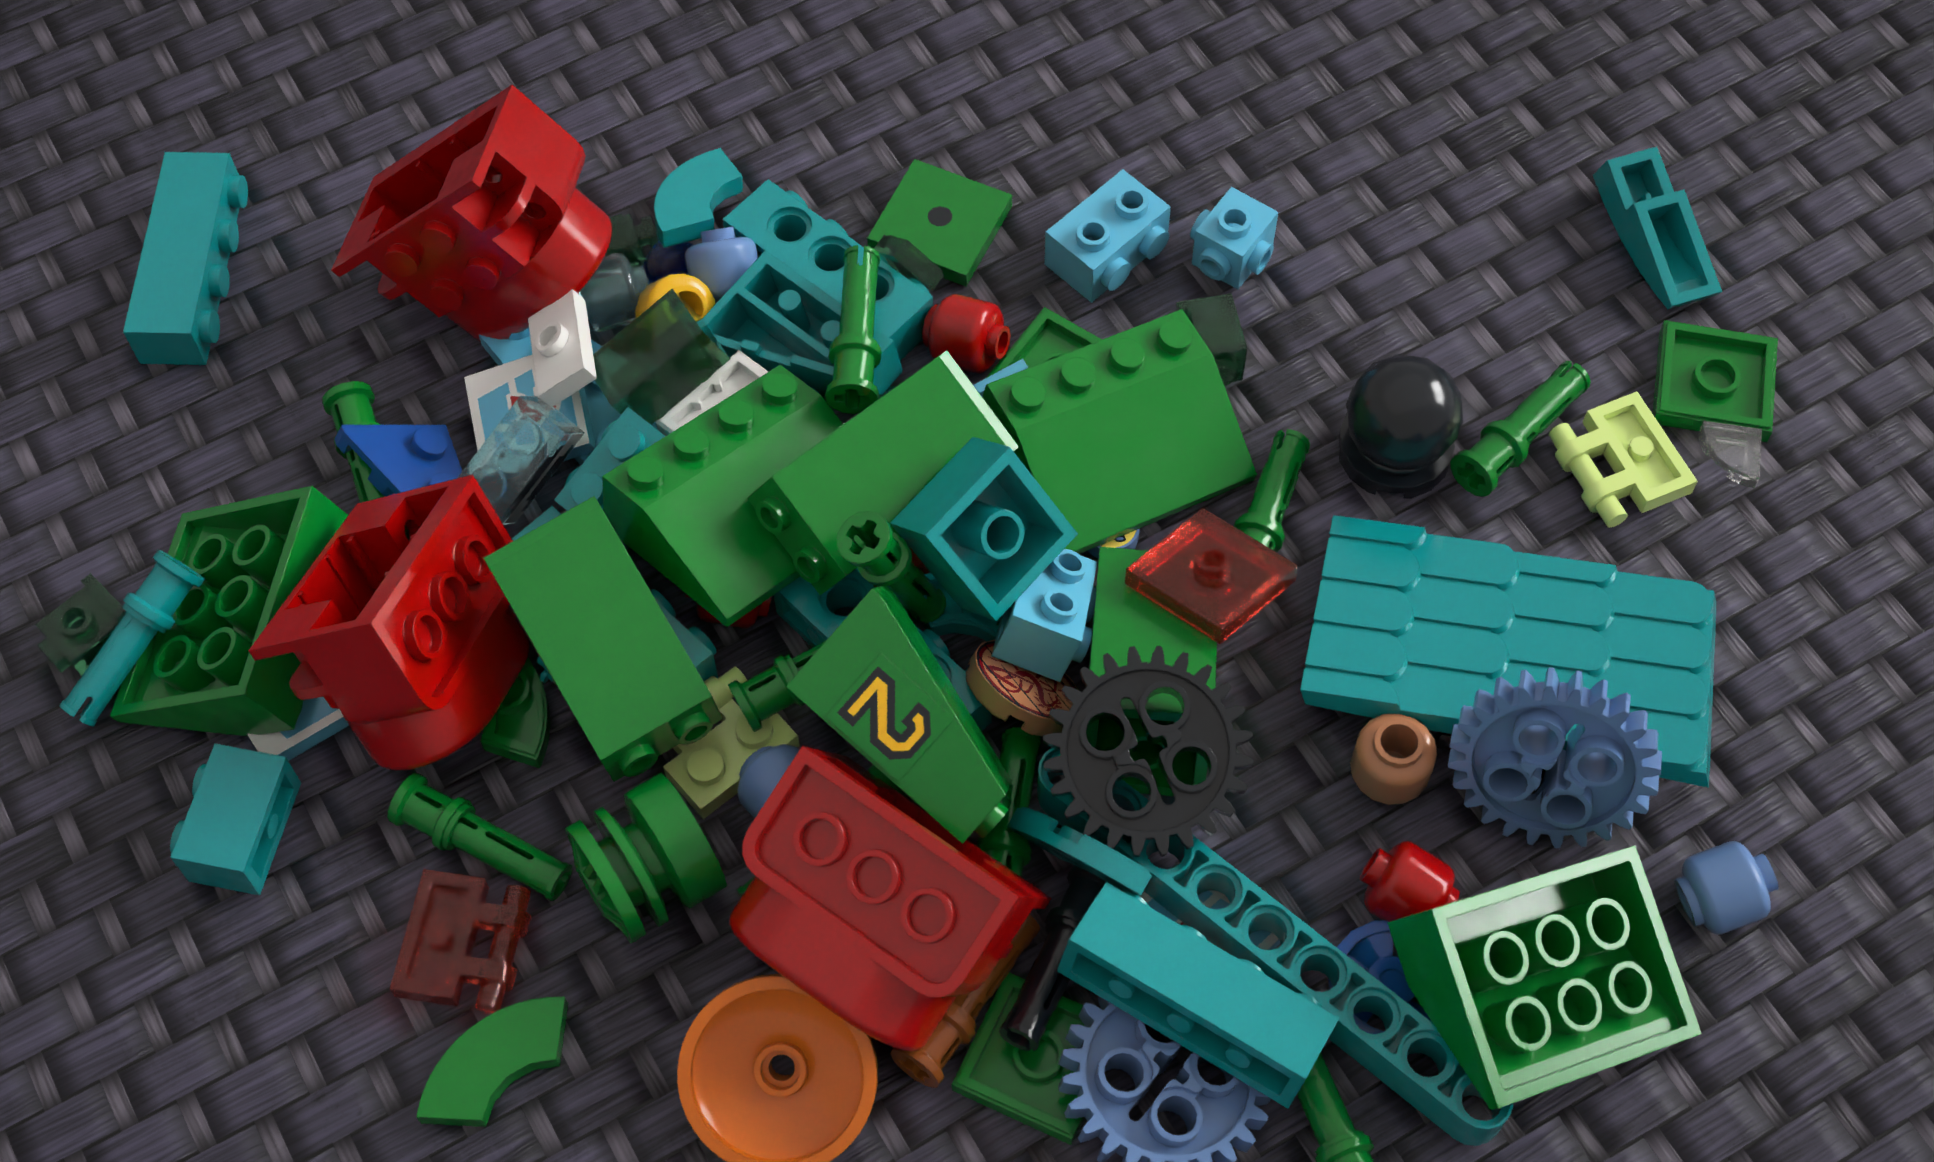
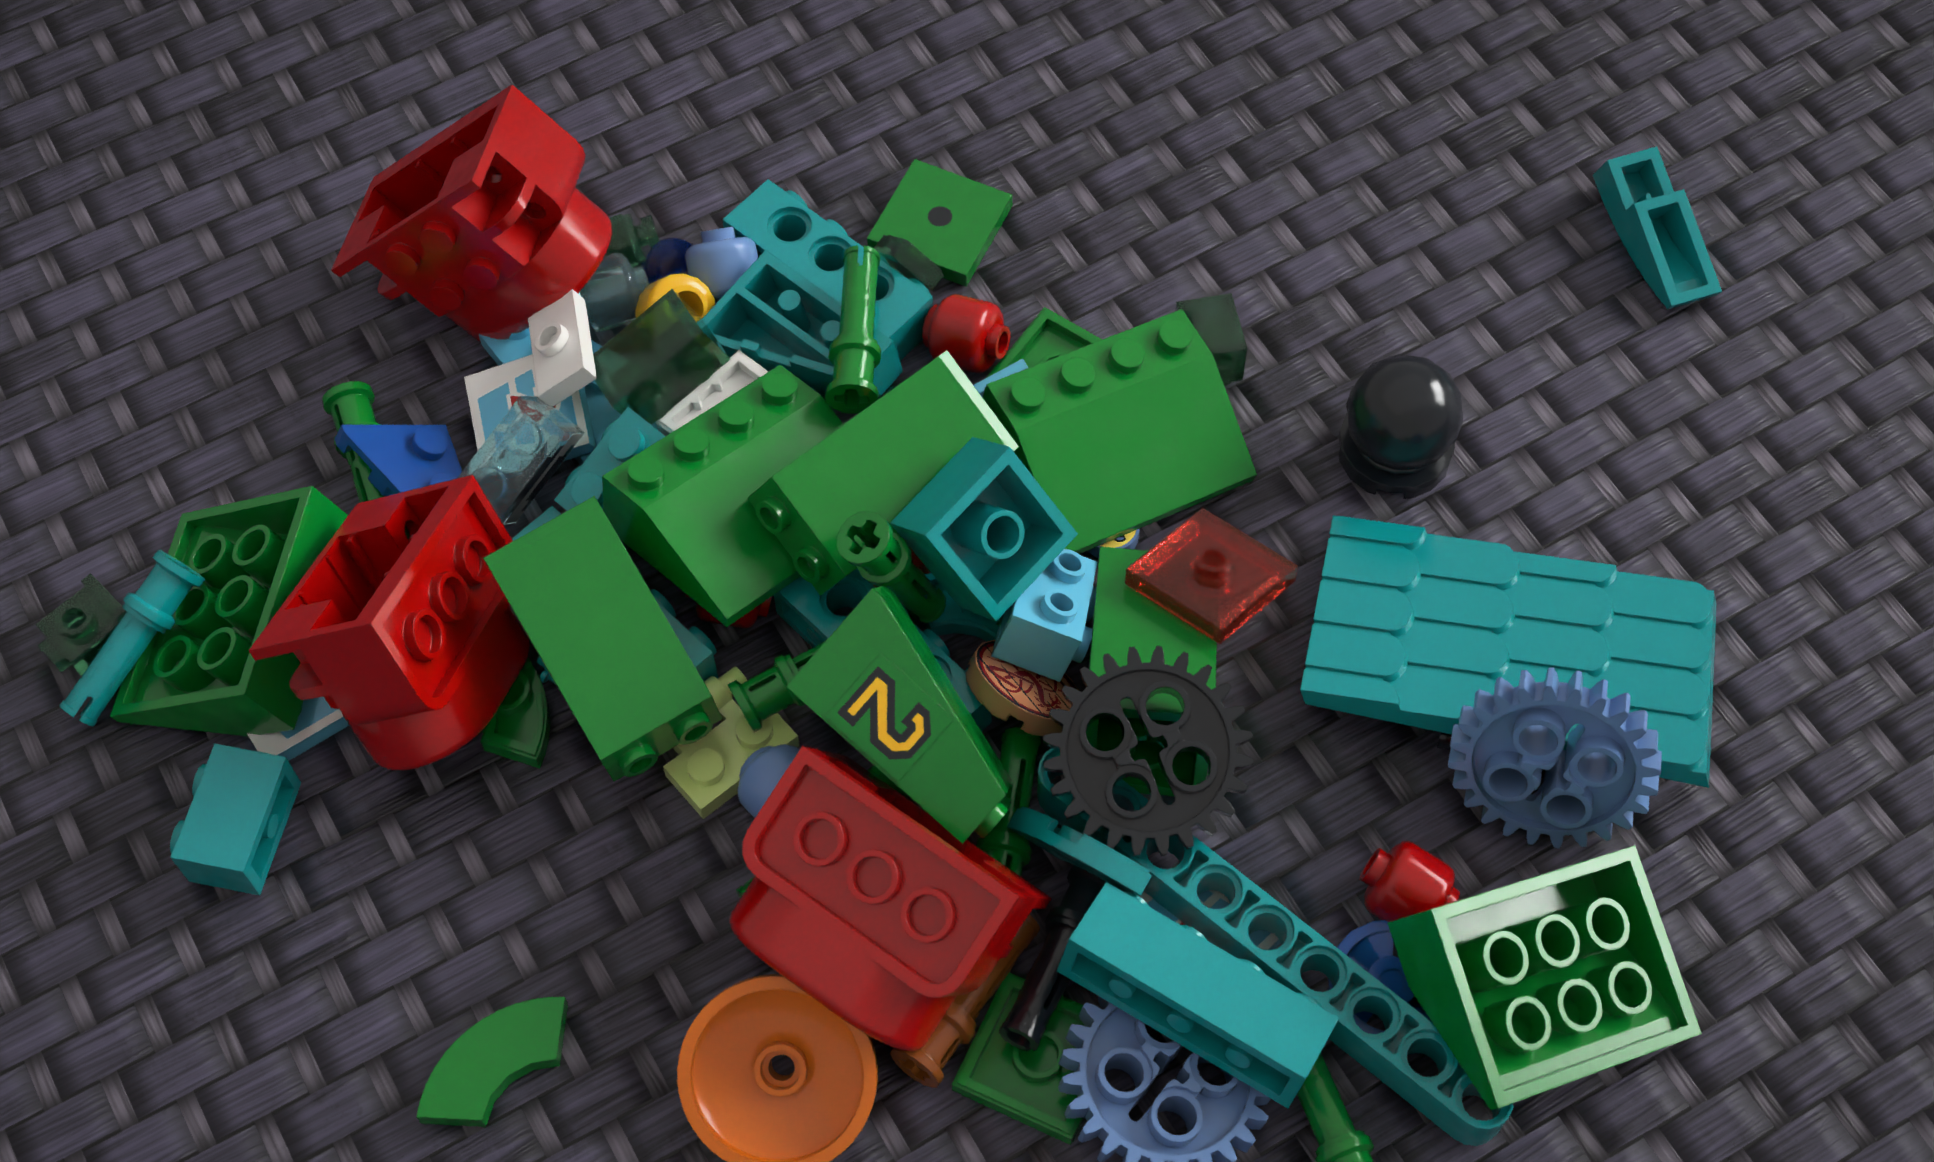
(185, 259): teal brick -> none
(442, 935): clear red plate -> none
(455, 825): green pin -> none
(646, 857): green wheel -> none
(691, 194): teal tile -> none
(1107, 236): medium azure brick -> none
(1234, 238): medium azure brick -> none
(1275, 489): green pin -> none
(1393, 758): nougat head -> none
(1508, 440): green pin -> none
(1636, 450): yellowish green plate -> none
(1714, 378): green tile -> none
(1726, 887): medium blue head -> none
(1734, 450): clear tile -> none

